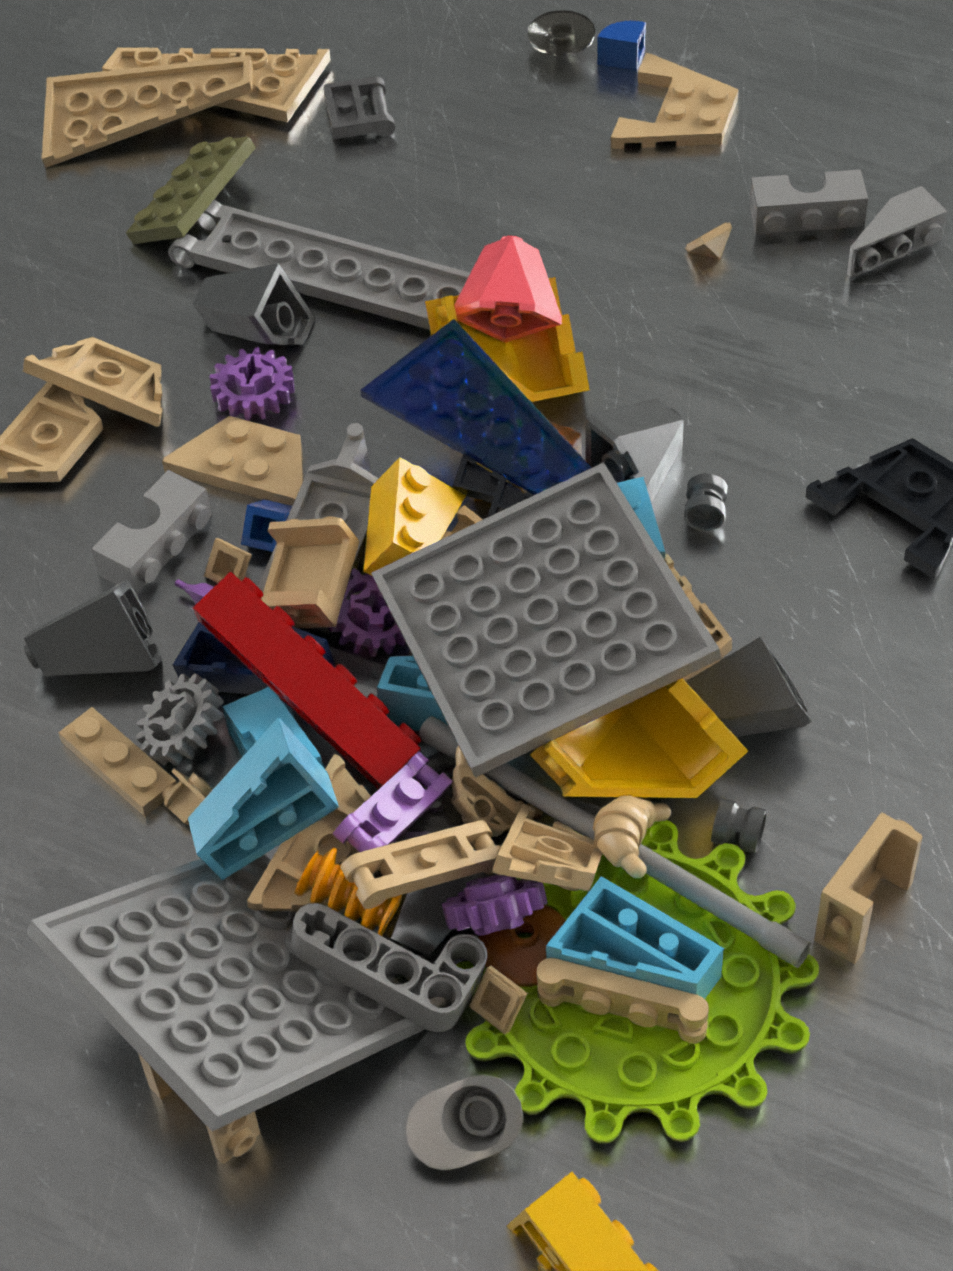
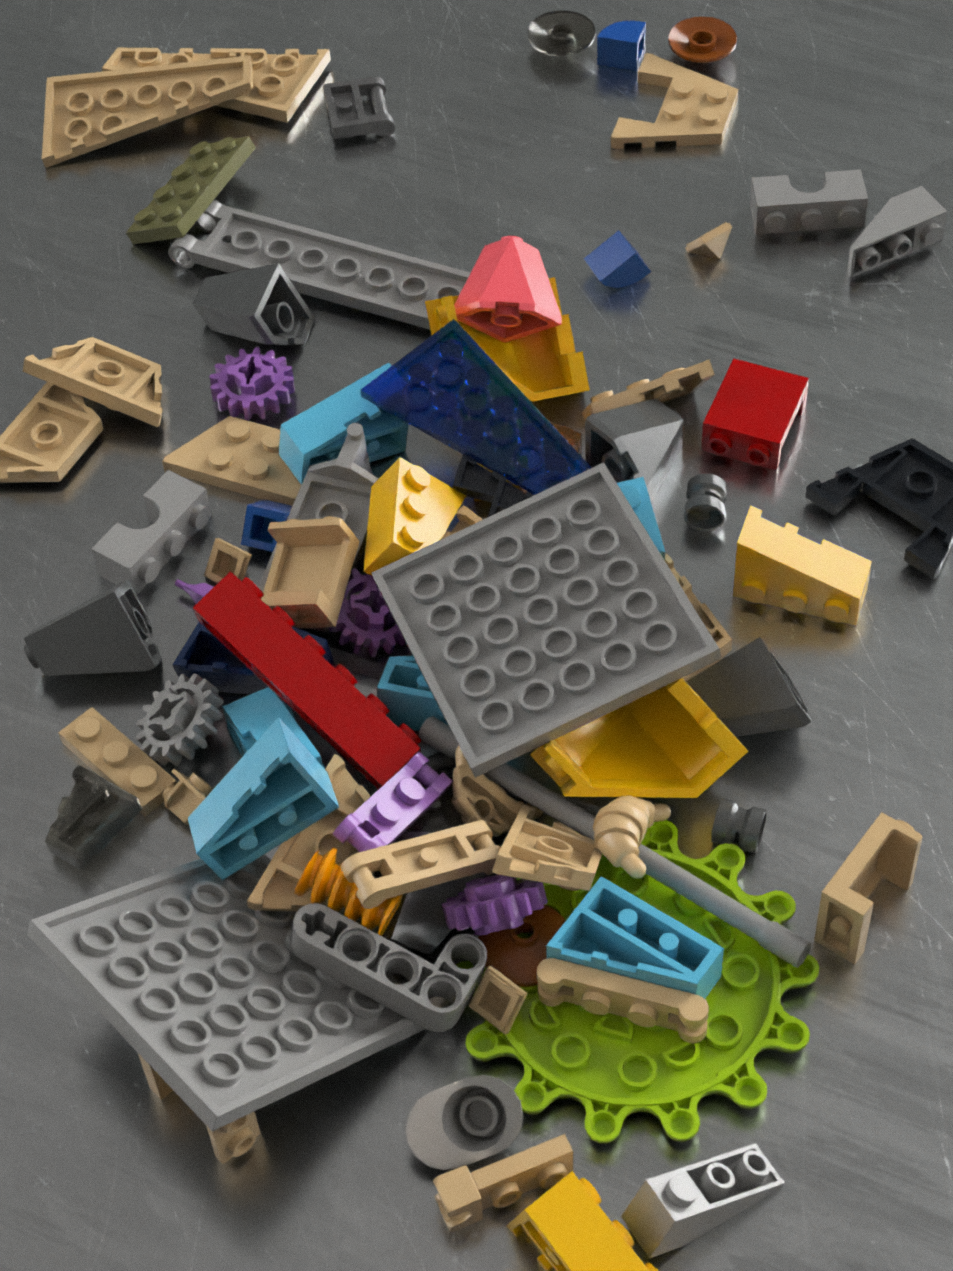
(89, 818): none -> clear smoke wing
(322, 429): none -> medium azure wedge
(466, 1194): none -> tan plate
(617, 262): none -> blue brick
(668, 387): none -> tan wing
(698, 1198): none -> light grey slope
(702, 39): none -> dark orange dish
(753, 413): none -> red panel
(797, 573): none -> yellow wedge

